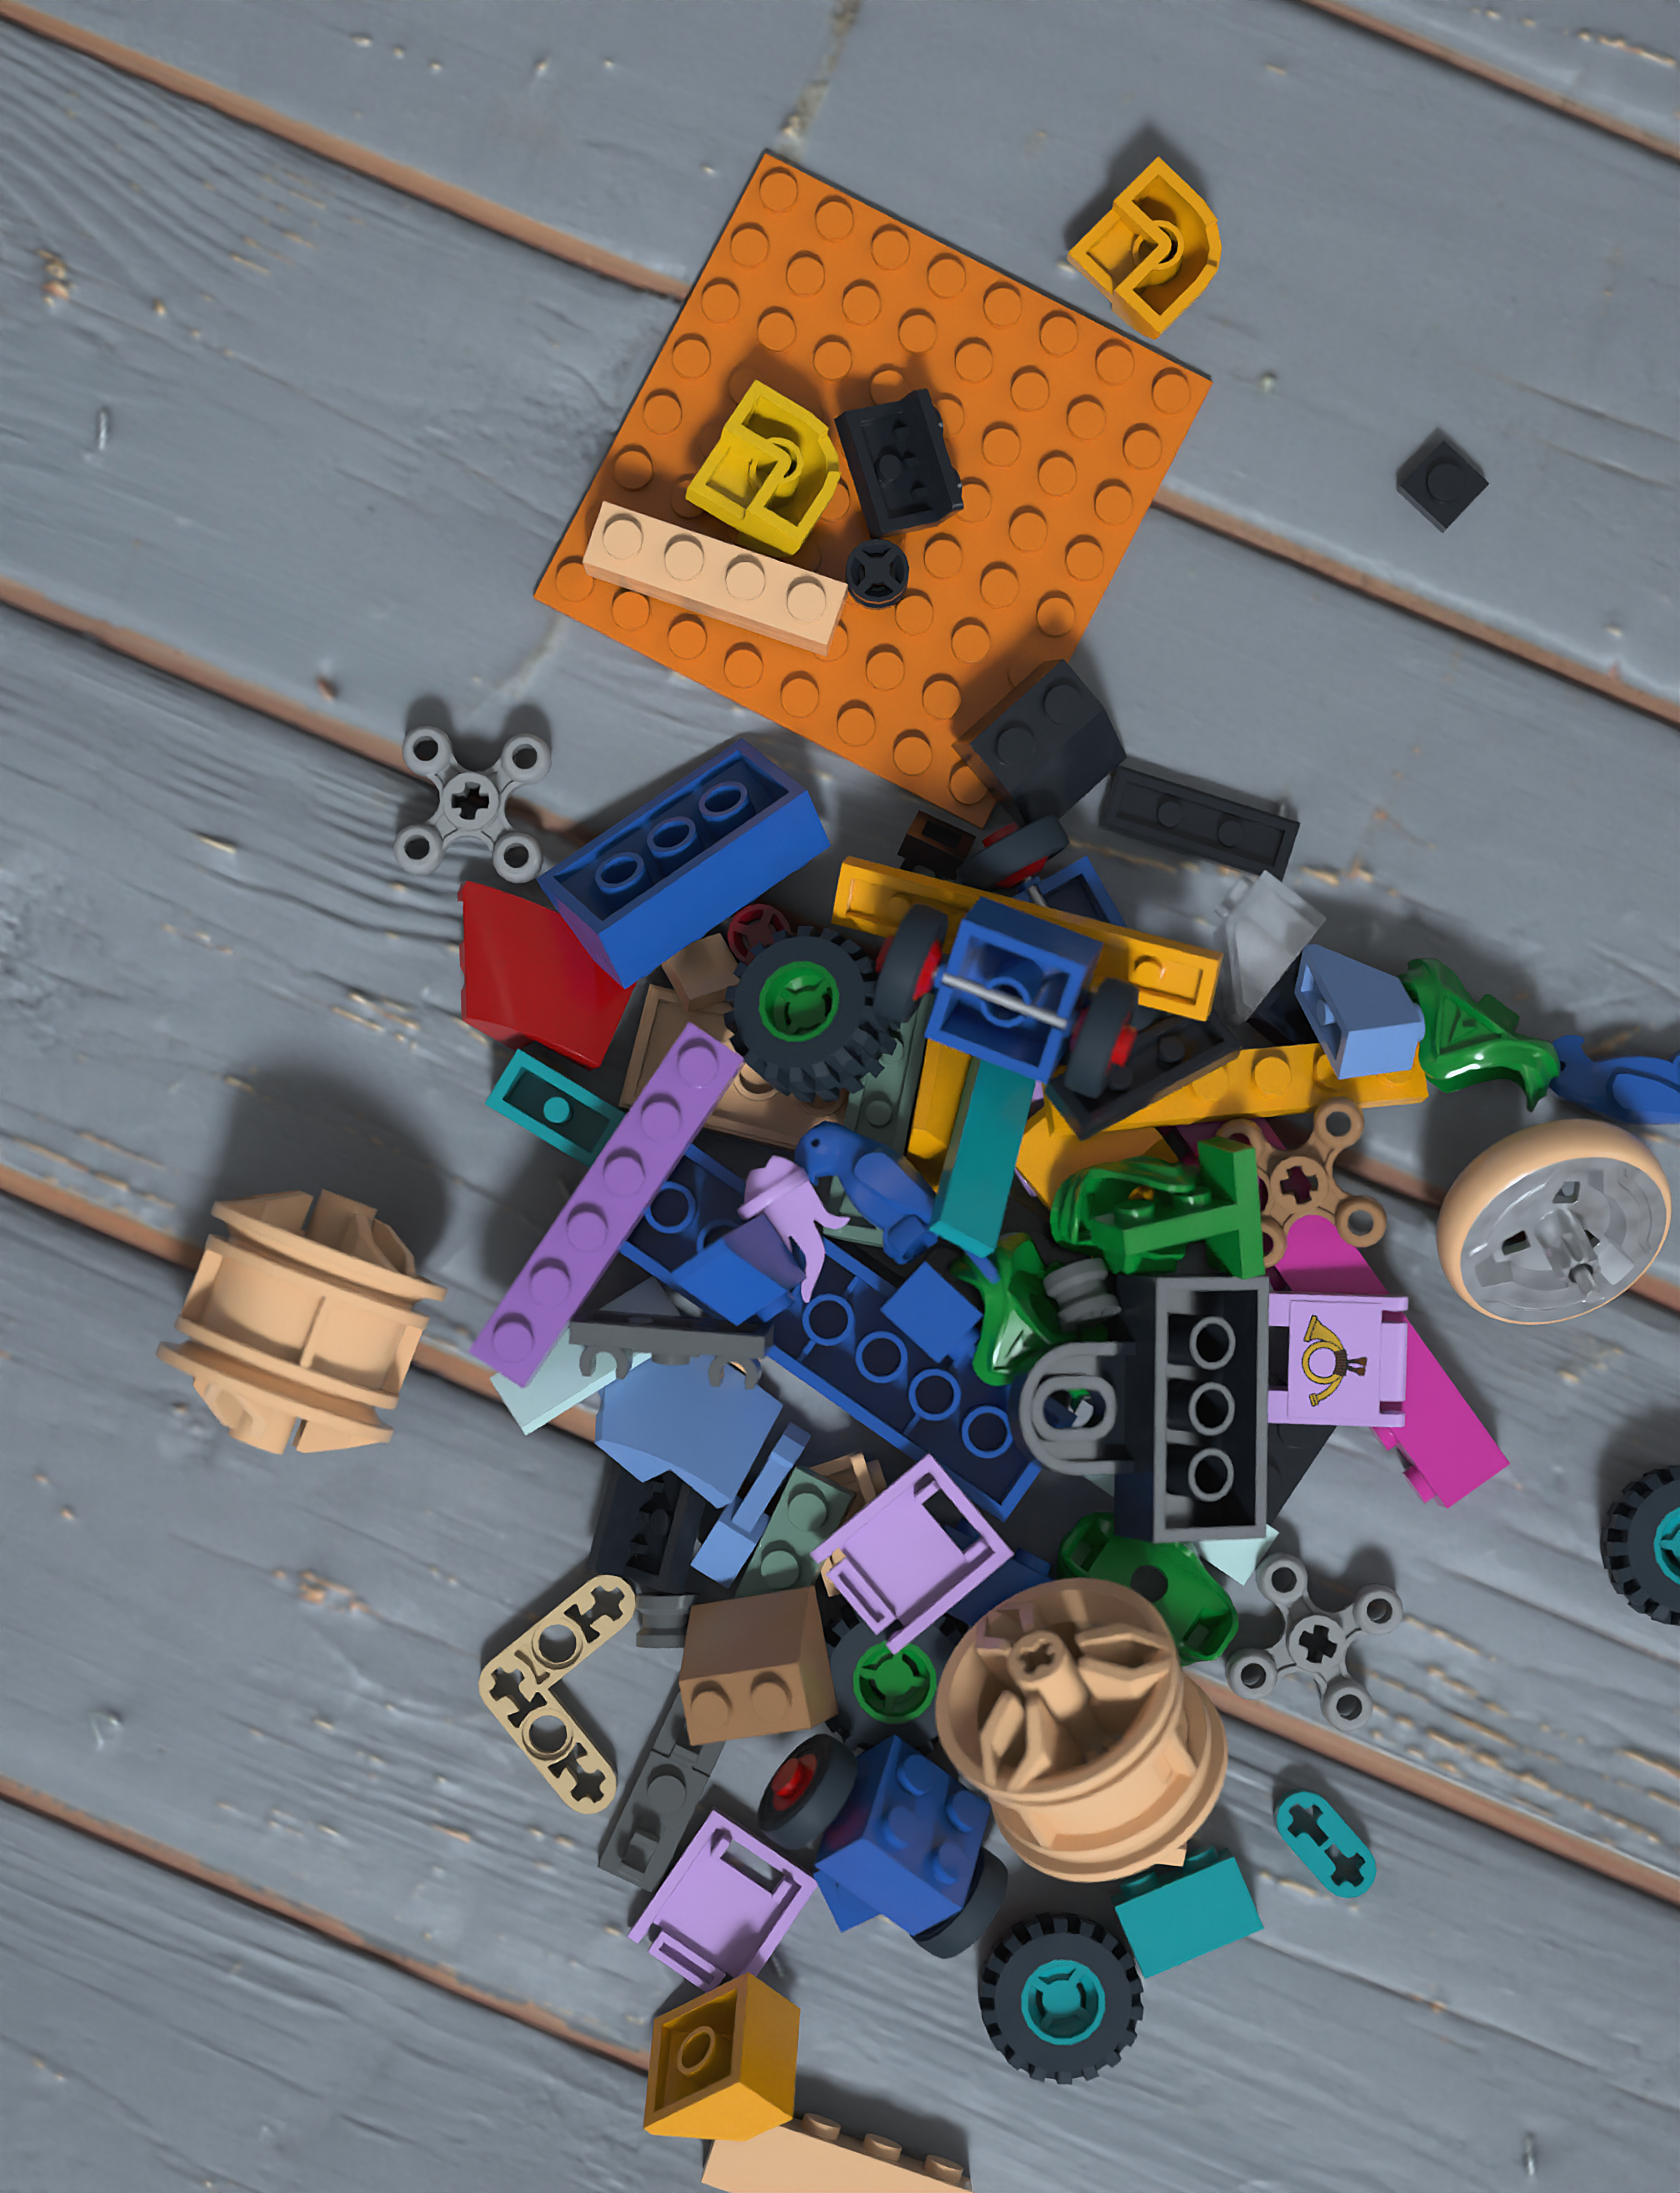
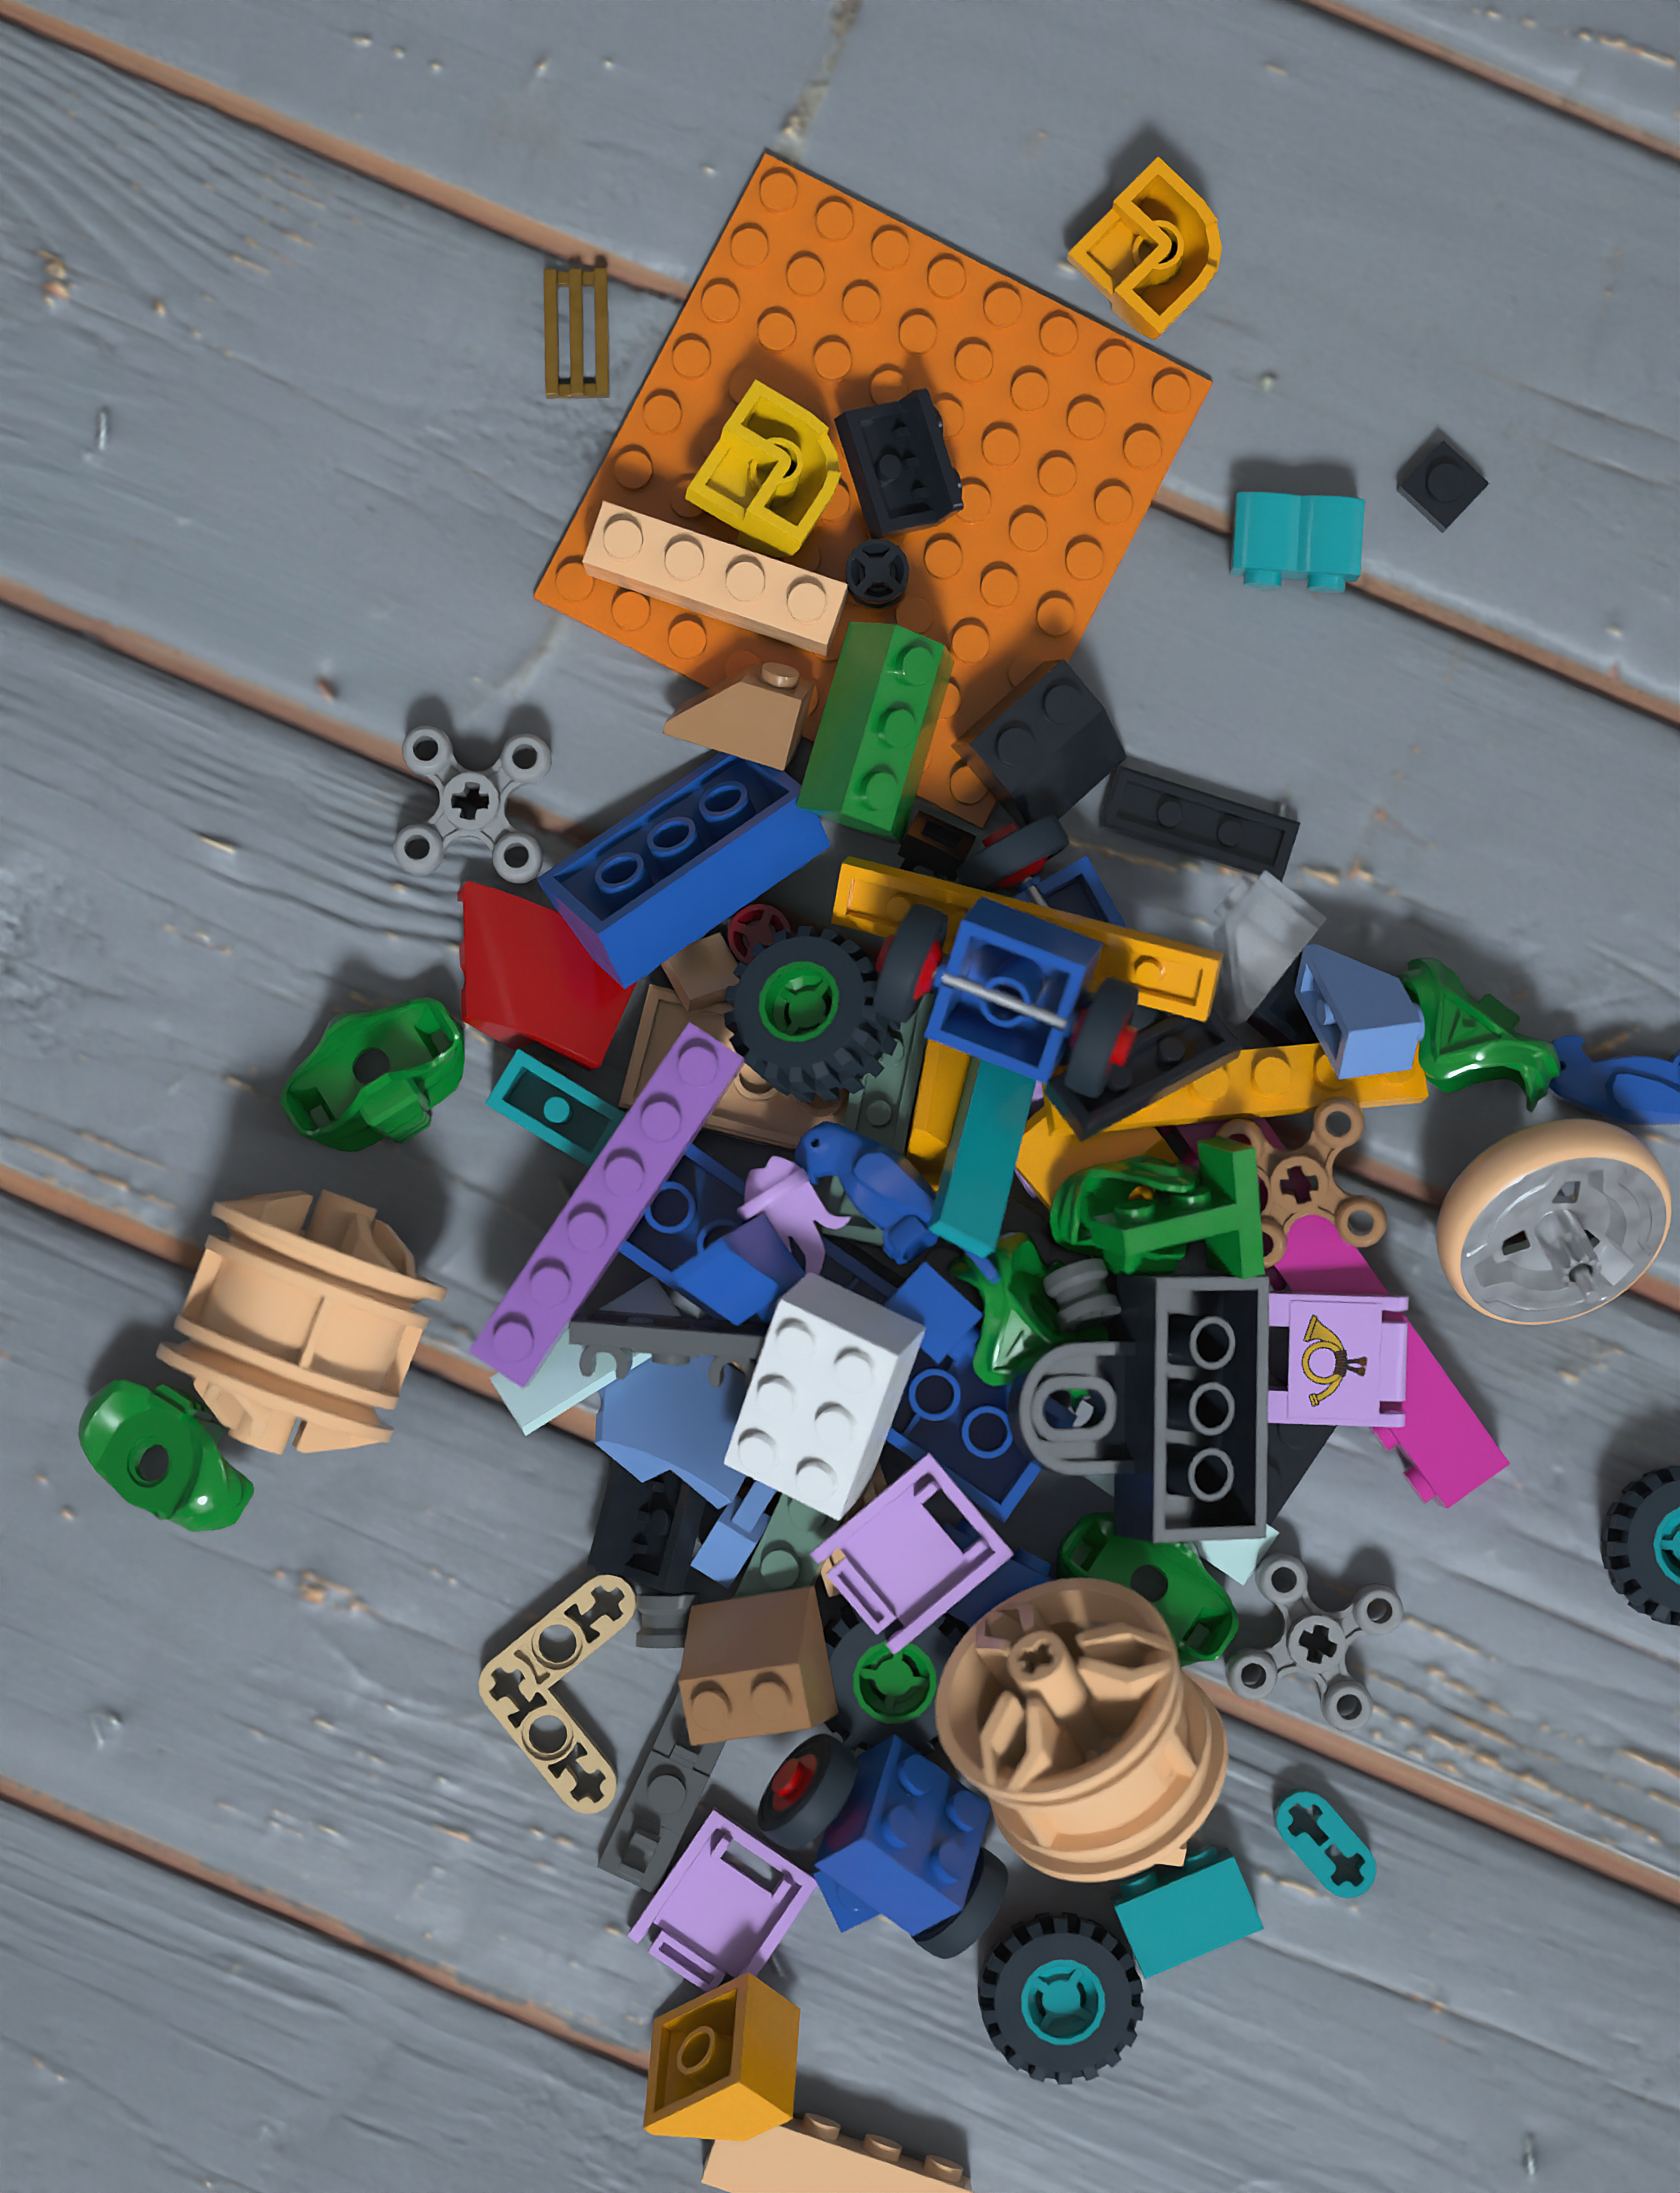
(199, 1483): none -> green piece
(425, 1068): none -> green piece
(575, 280): none -> pearl gold tile
(748, 715): none -> medium nougat slope
(824, 1395): none -> white brick
(876, 729): none -> green slope
(1297, 539): none -> teal brick

